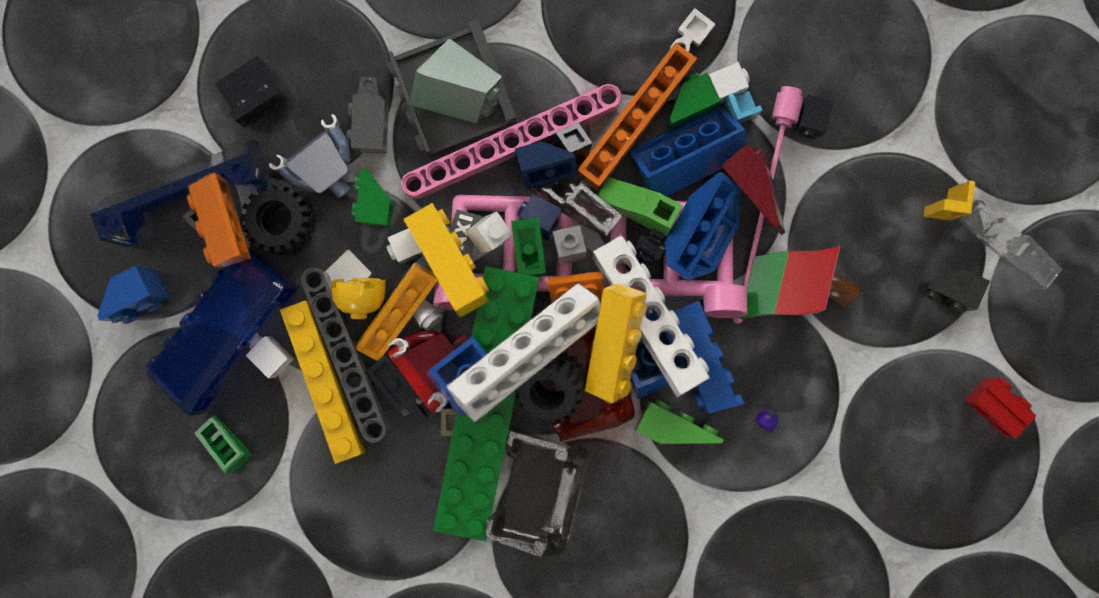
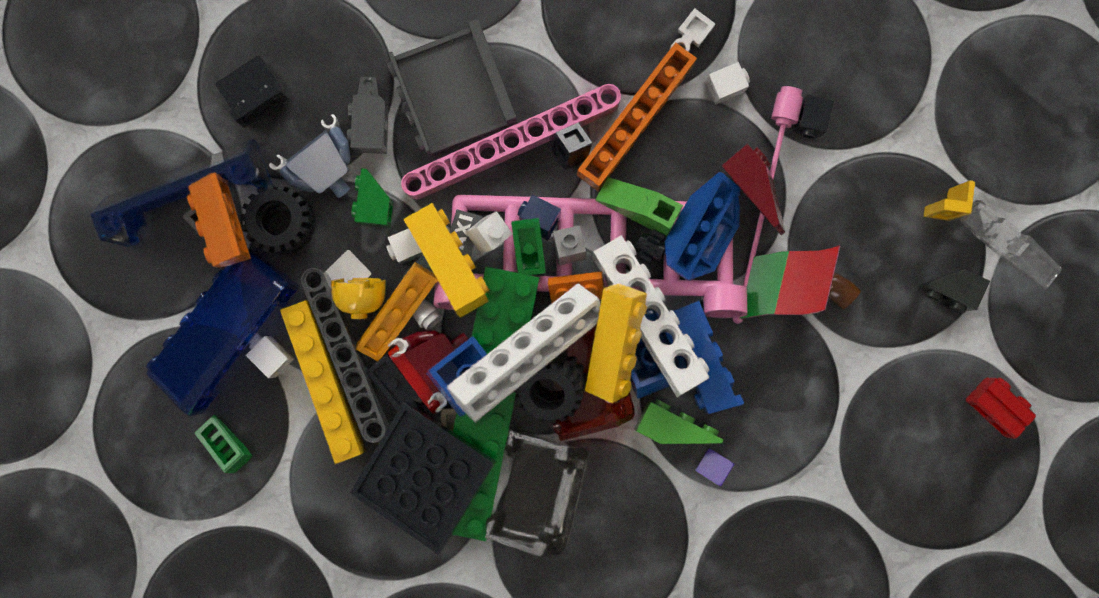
(132, 294): blue slope -> none
(422, 477): none -> black plate
(456, 84): sand green slope -> none
(545, 164): dark blue slope -> none
(579, 204): clear smoke slope -> none
(688, 151): blue slope -> none
(693, 99): green slope -> none
(714, 467): none -> slope
(742, 107): medium azure panel -> none
(767, 422): dark purple hinge -> none

